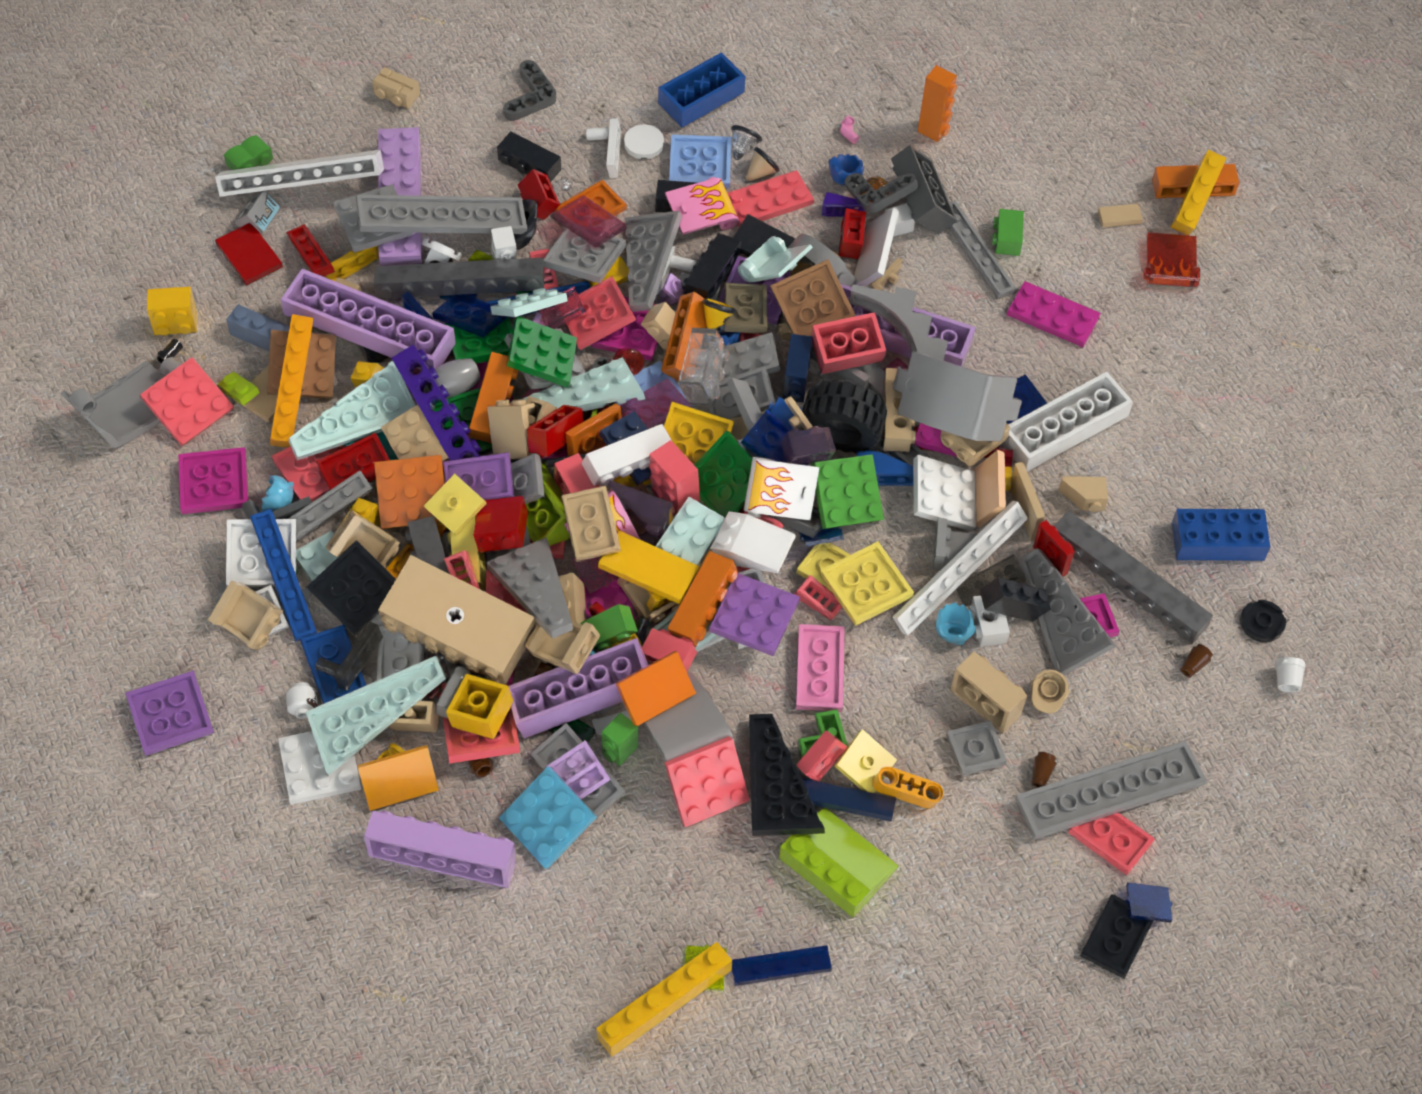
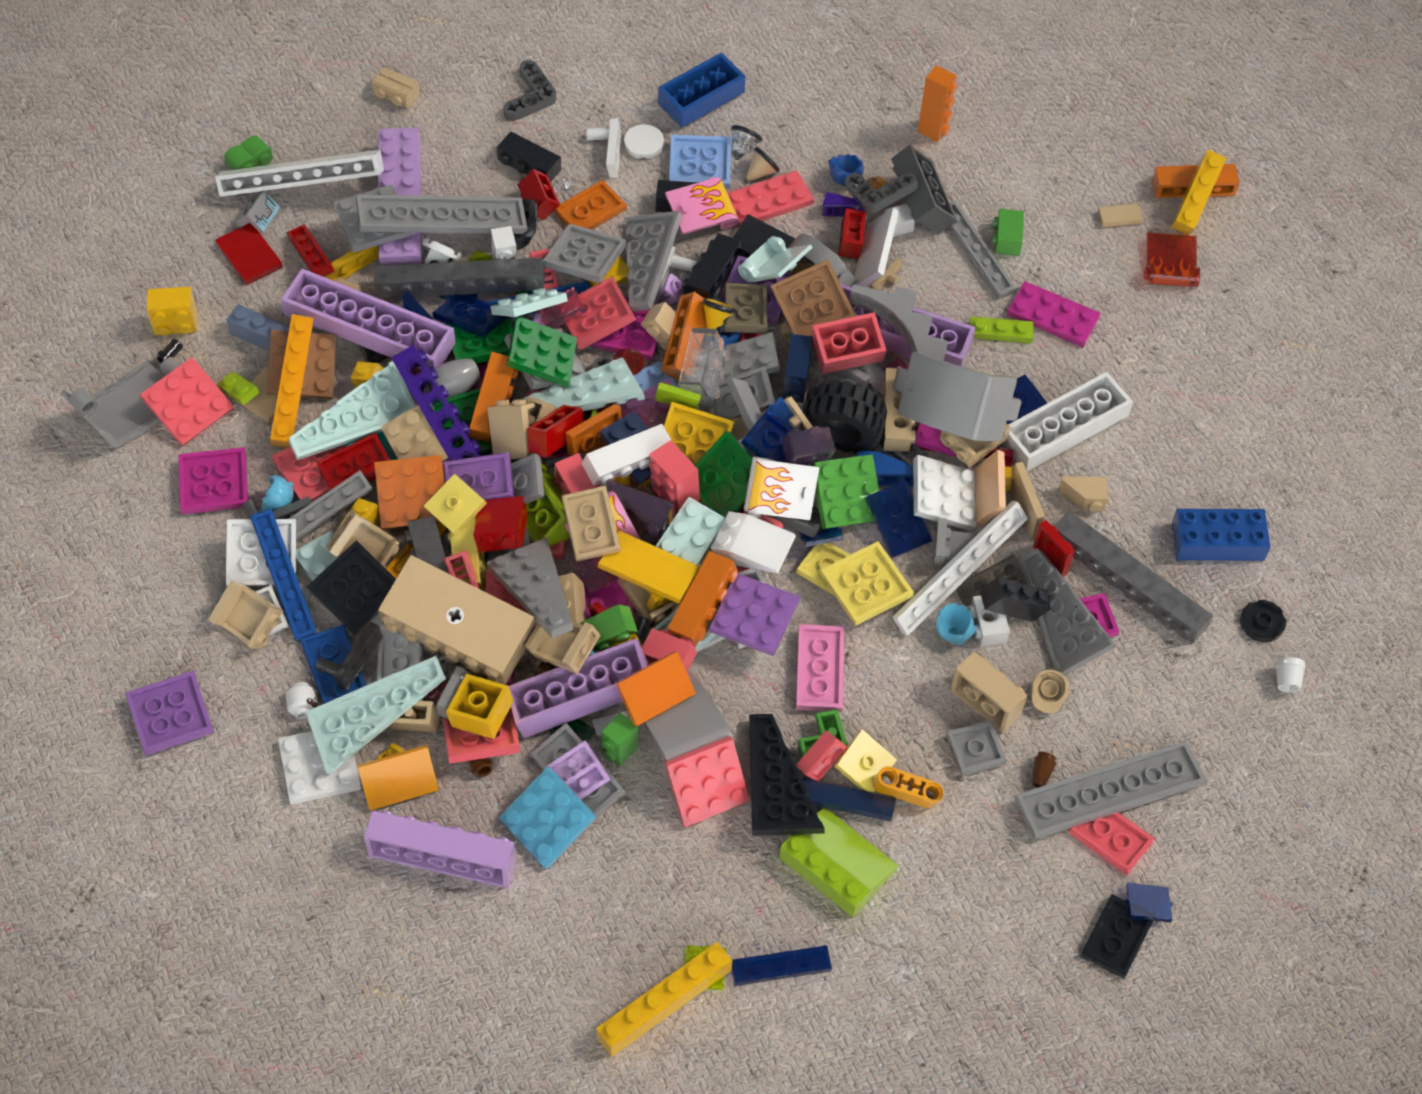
(589, 221): clear pink tile -> none
(668, 394): none -> lime tile
(808, 599): coral slope -> none
(846, 129): bright pink arm -> none
(896, 520): none -> clear blue tile
(1002, 329): none -> lime plate
(1196, 660): reddish brown cone -> none

